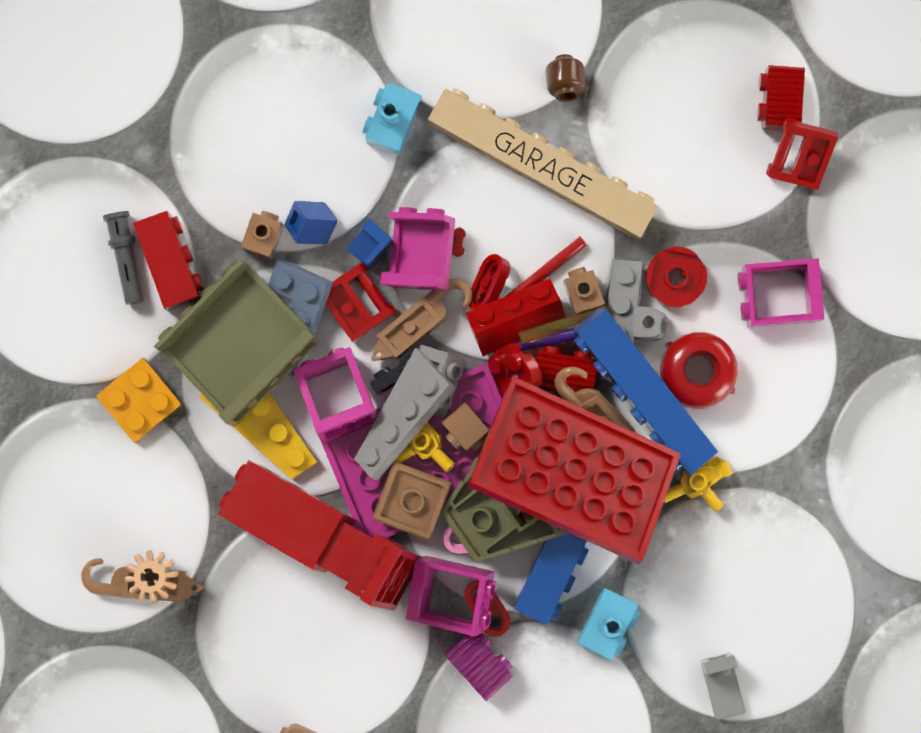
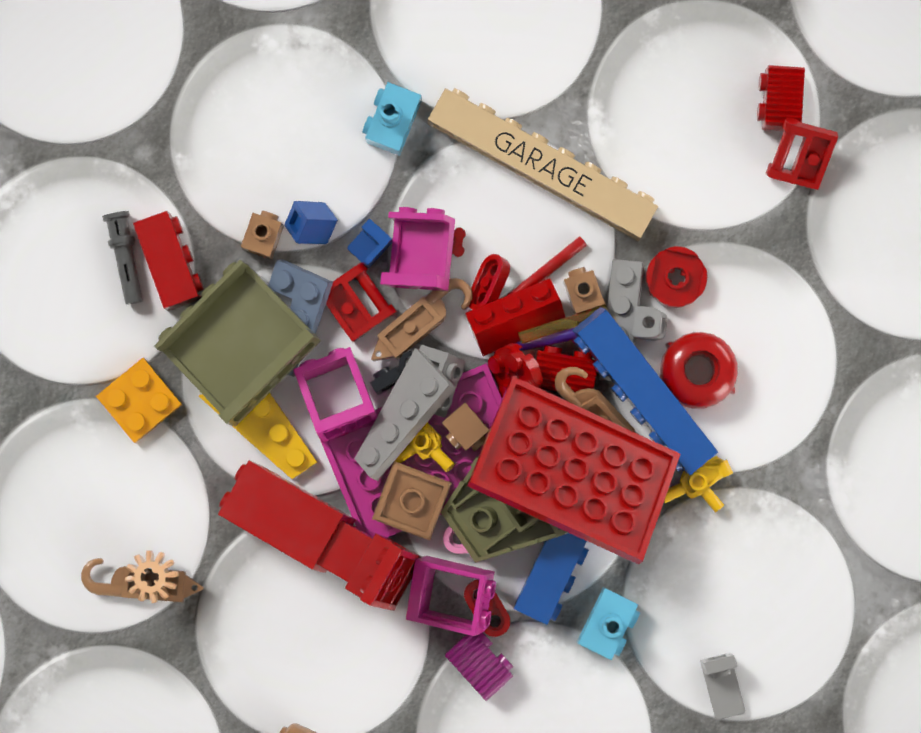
(565, 78): reddish brown head -> none
(812, 289): dark pink window -> none

